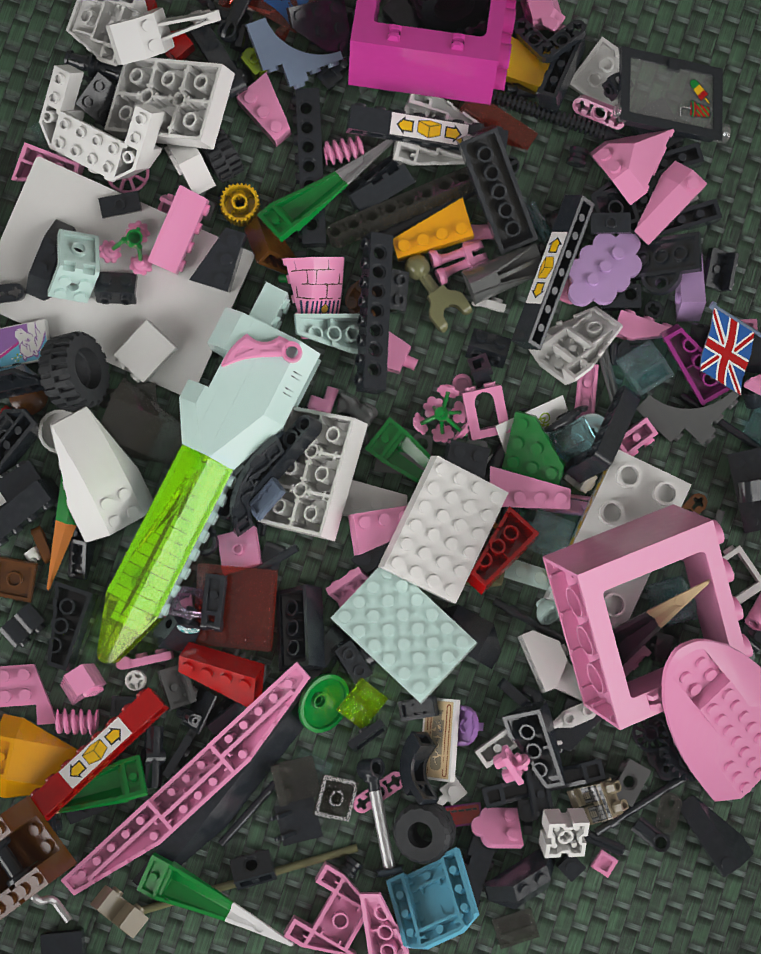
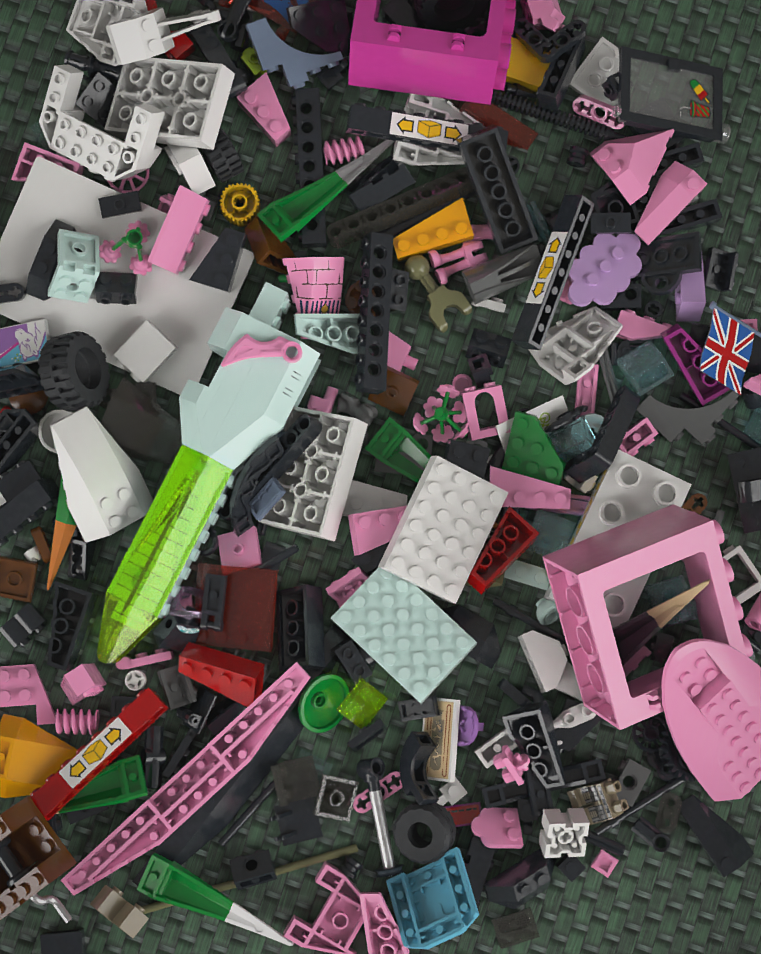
(398, 392): none -> reddish brown plate

